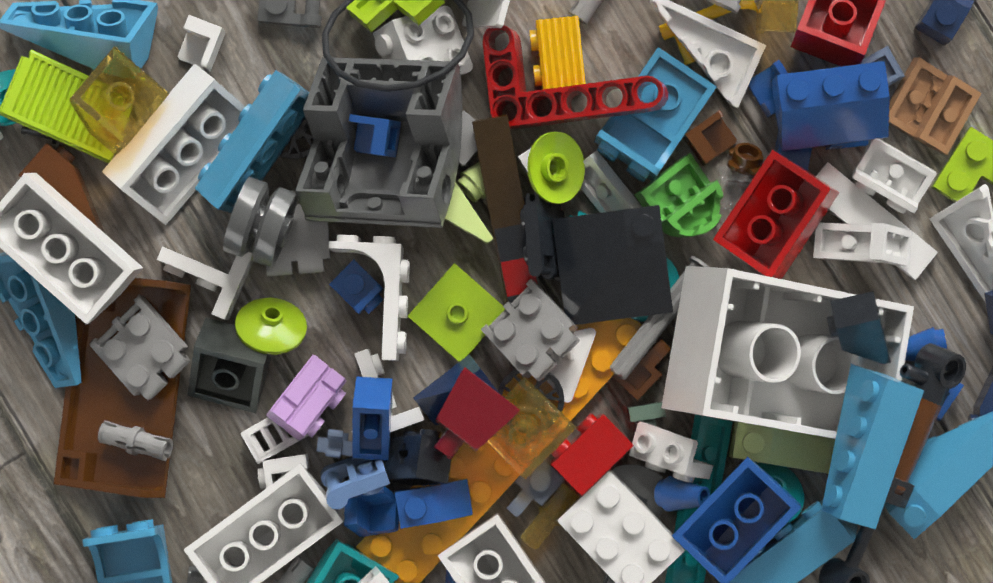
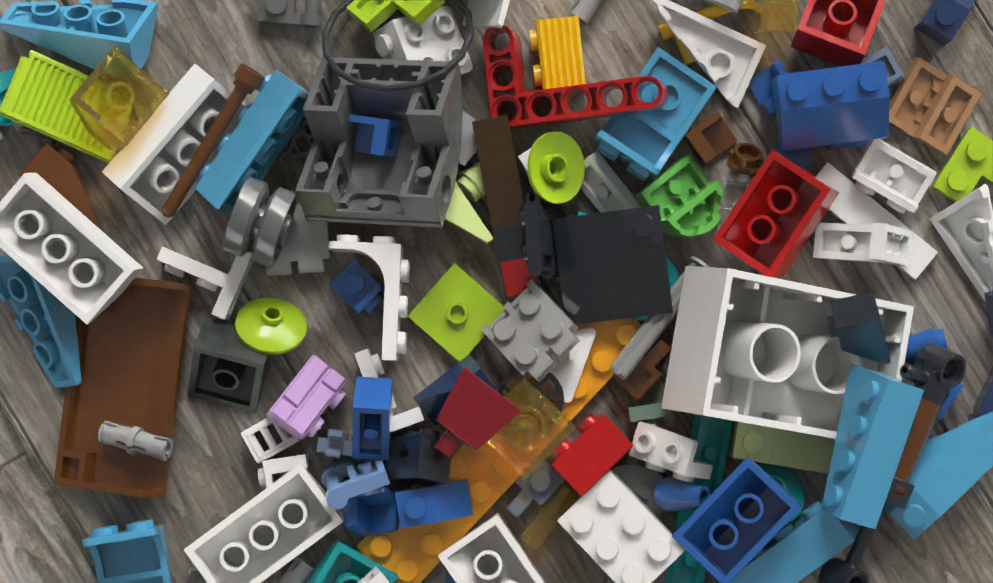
(142, 349): light grey plate -> none
(201, 43): white panel -> none
(245, 82): none -> reddish brown piece

